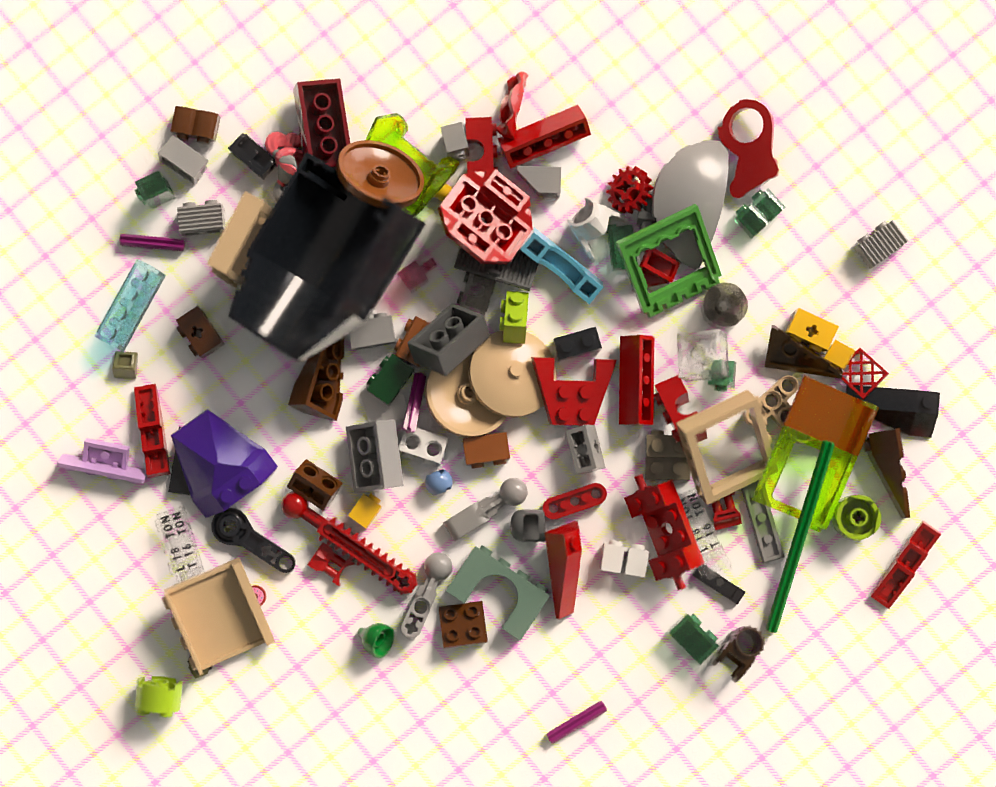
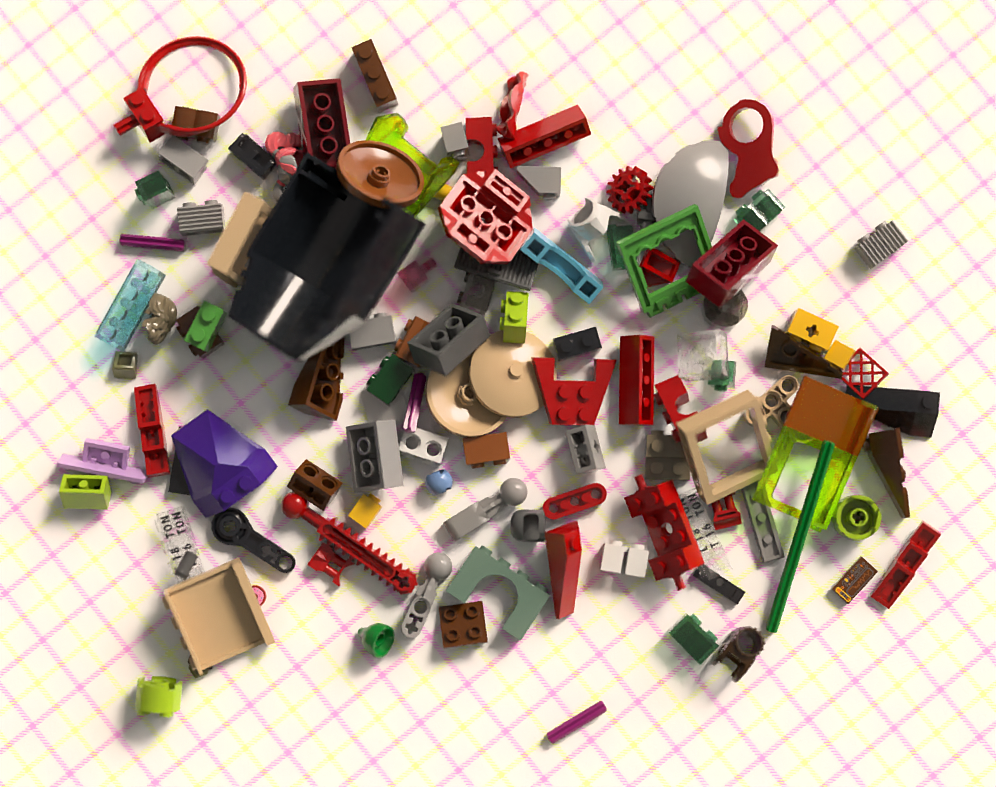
(85, 492): none -> lime brick
(145, 113): none -> red brick
(162, 318): none -> dark tan hair
(185, 565): none -> dark grey pin
(206, 326): none -> bright green brick
(375, 75): none -> reddish brown brick
(731, 263): none -> dark red brick
(854, 580): none -> reddish brown tile

